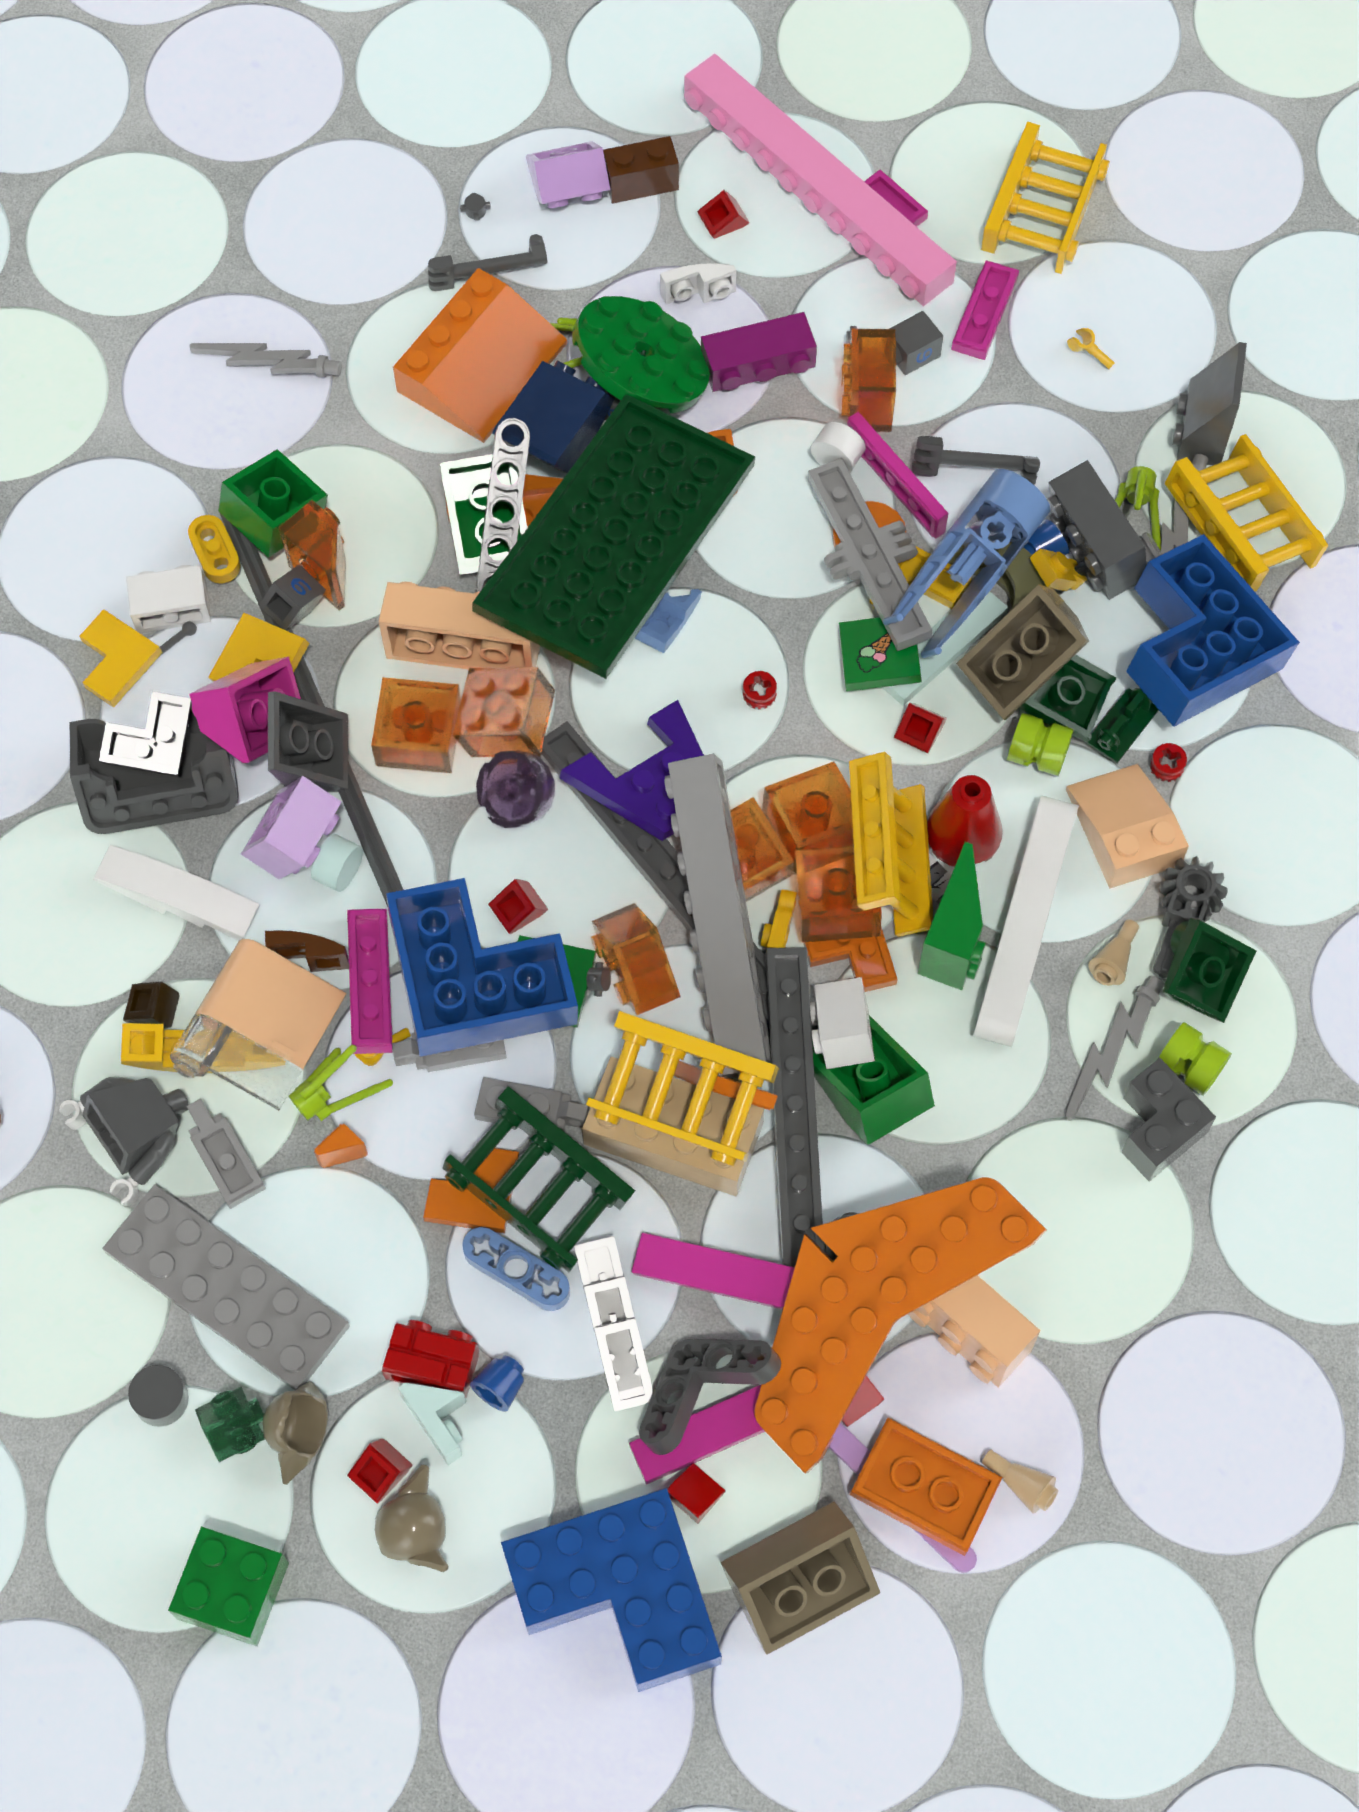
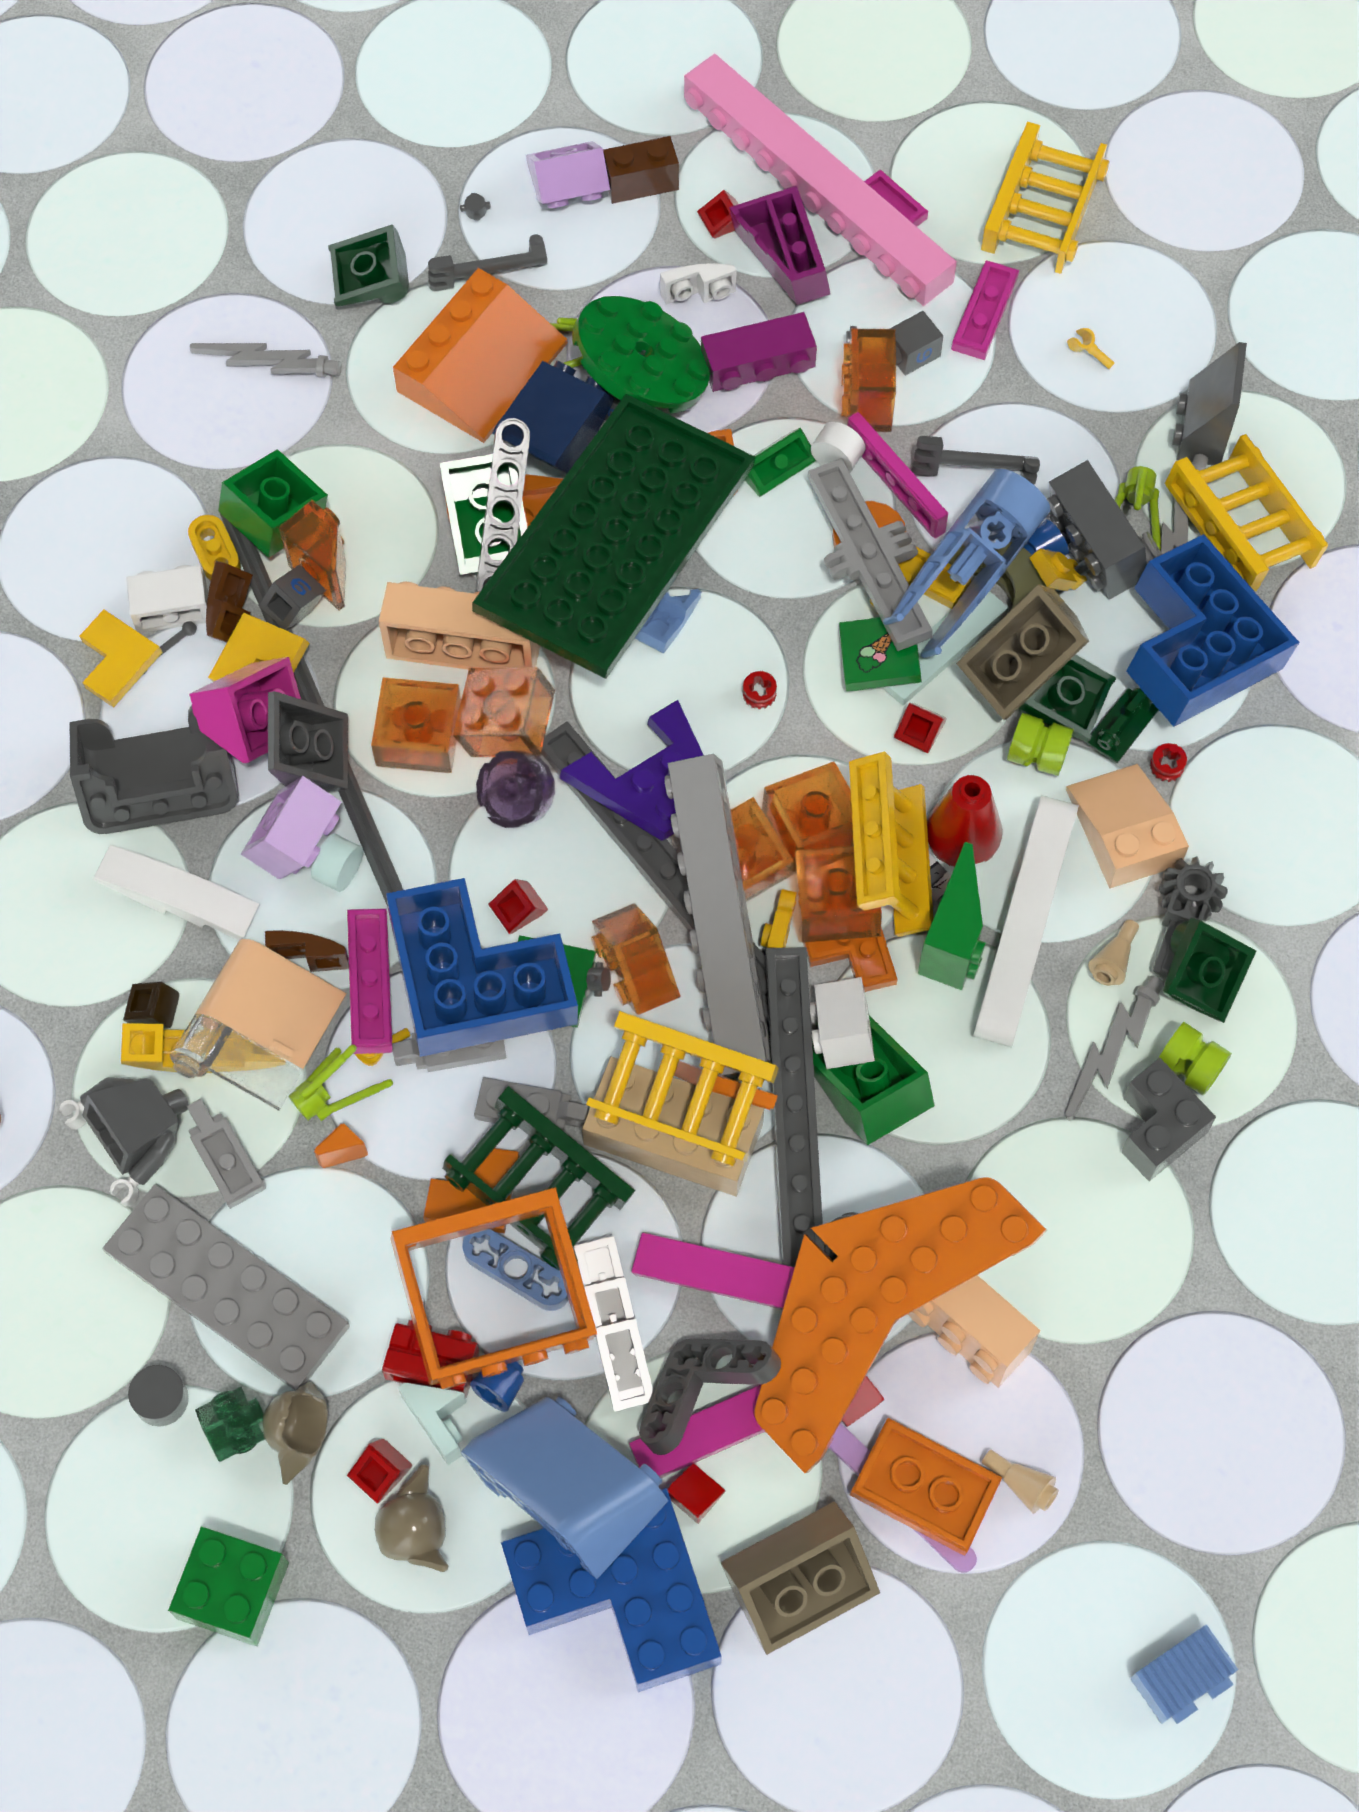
(156, 747): brick -> none
(225, 600): none -> reddish brown slope
(369, 267): none -> dark green slope
(478, 1220): none -> orange window
(568, 1481): none -> medium blue windscreen
(780, 461): none -> green slope
(784, 242): none -> magenta wedge
(1184, 1675): none -> medium blue brick

